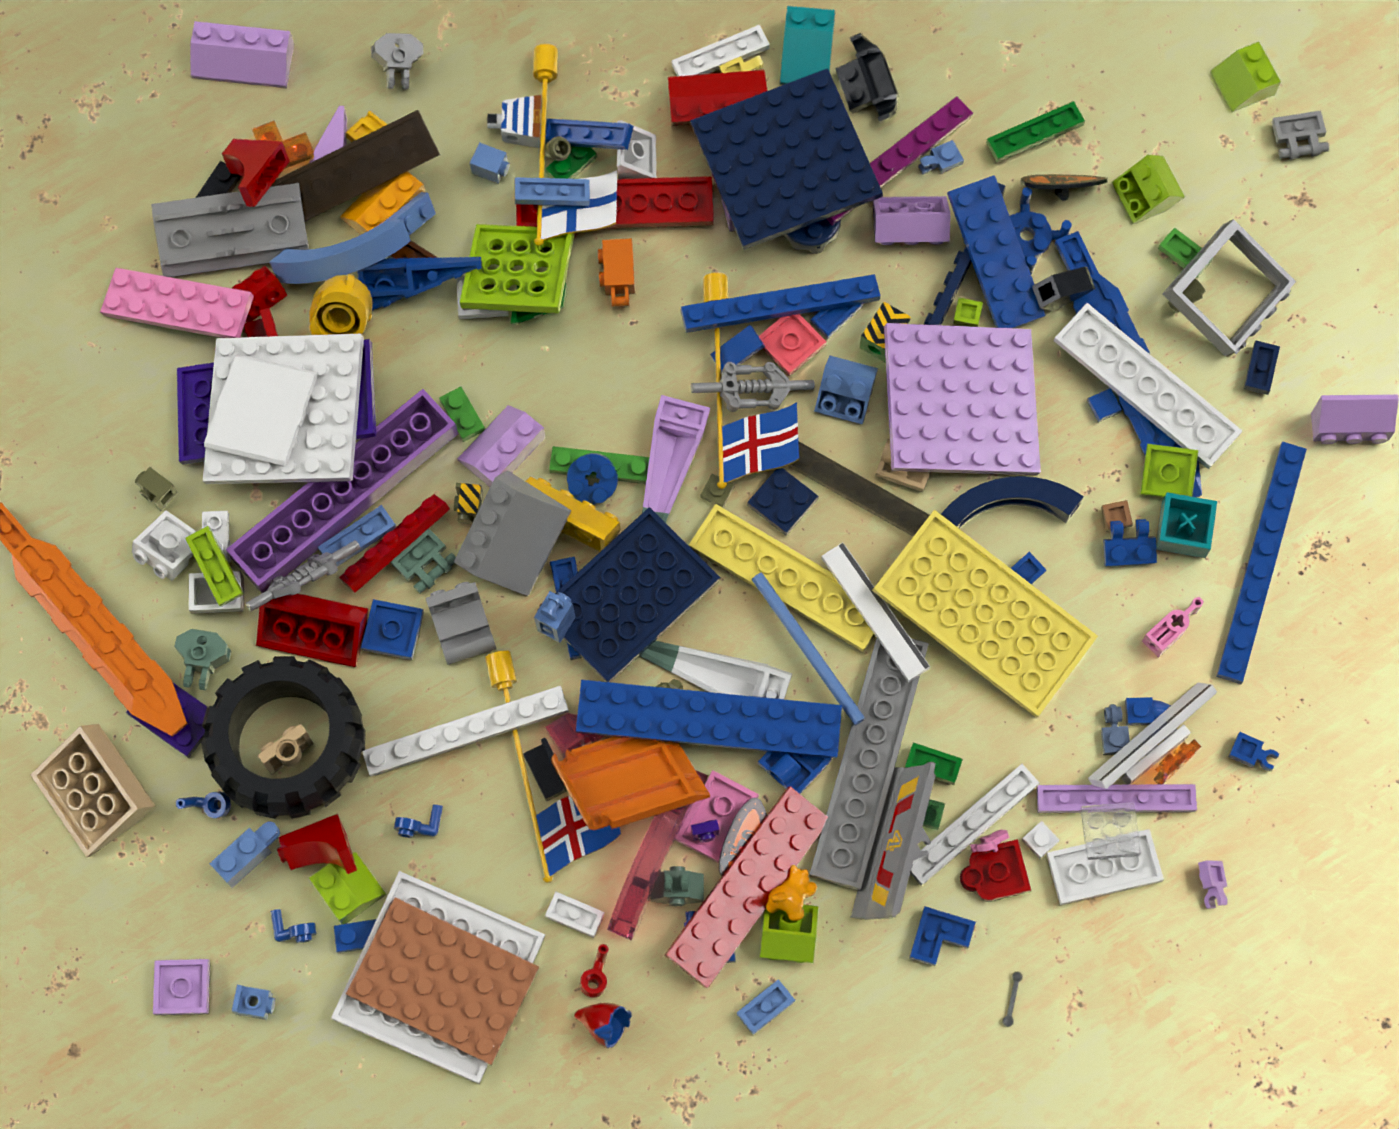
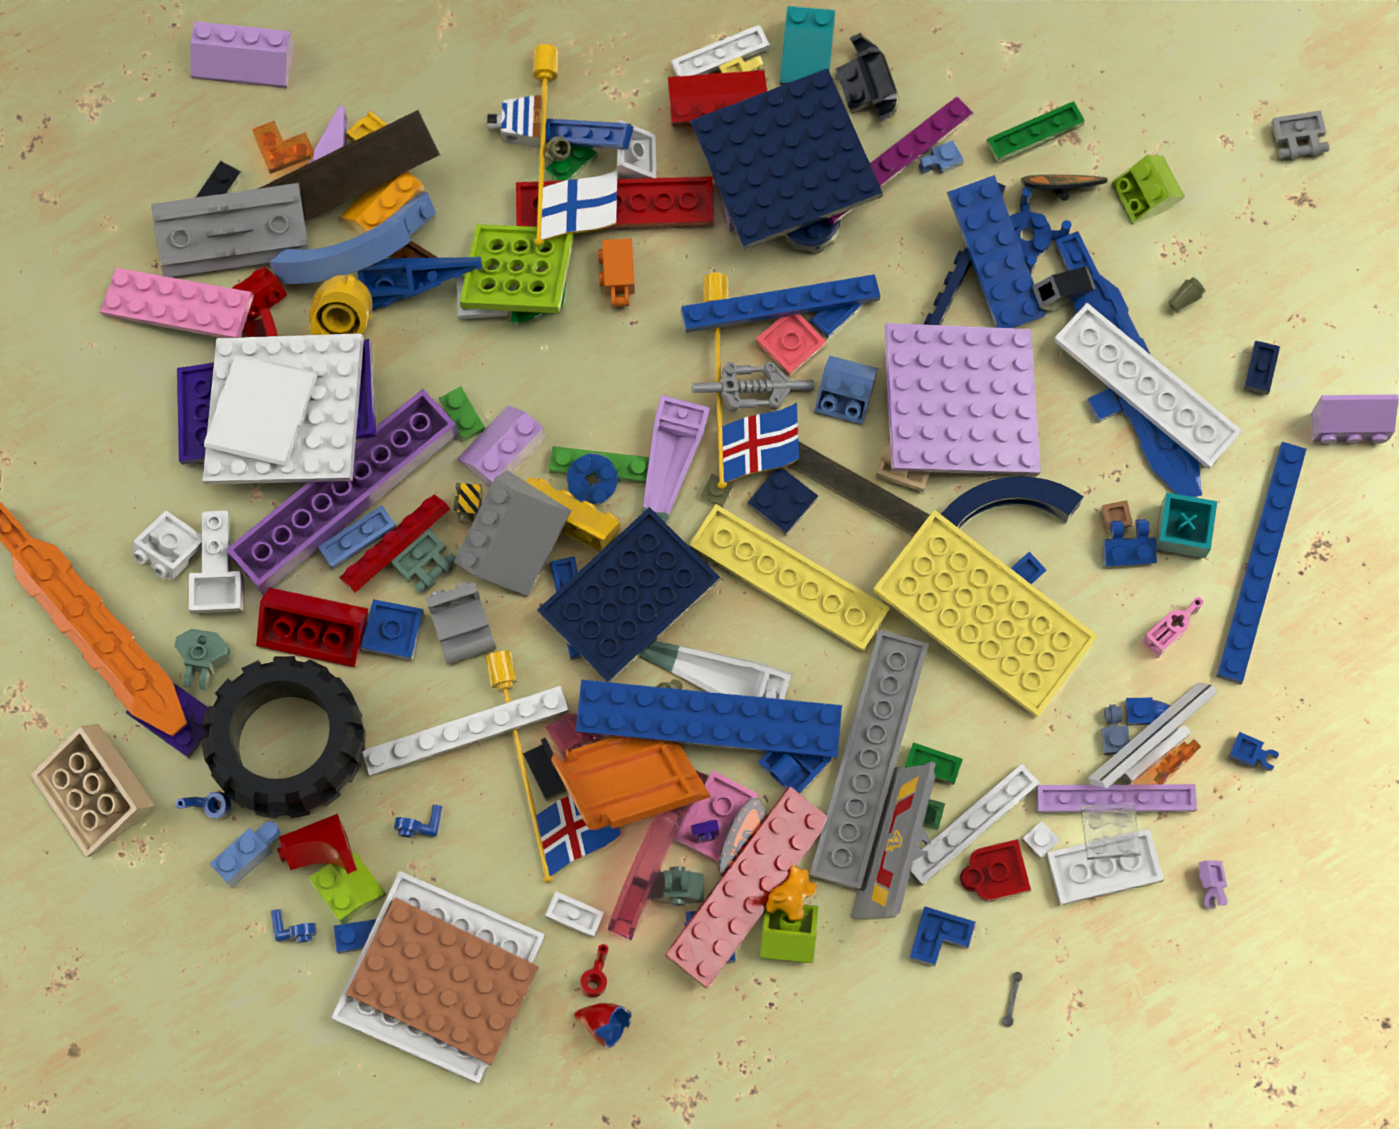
(155, 488): olive brick -> none
(181, 987): lavender plate -> none
(214, 566): lime plate -> none
(242, 998): medium blue brick -> none
(258, 163): red arch -> none
(286, 750): tan plate -> none
(312, 570): light grey bar -> none
(397, 58): light grey hinge -> none
(489, 163): medium blue brick -> none
(552, 191): medium blue plate -> none
(555, 616): medium blue brick -> none
(740, 347): blue tile -> none
(765, 1007): medium blue plate -> none
(808, 649): medium blue piece -> none
(873, 336): piece -> none
(875, 612): white tile -> none
(911, 220): lavender slope -> none
(967, 312): lime plate -> none
(990, 841): bright pink piece -> none
(1169, 470): lime tile -> none
(1180, 248): bright green plate -> none
(1246, 77): lime slope -> none
(1260, 258): light grey window -> none

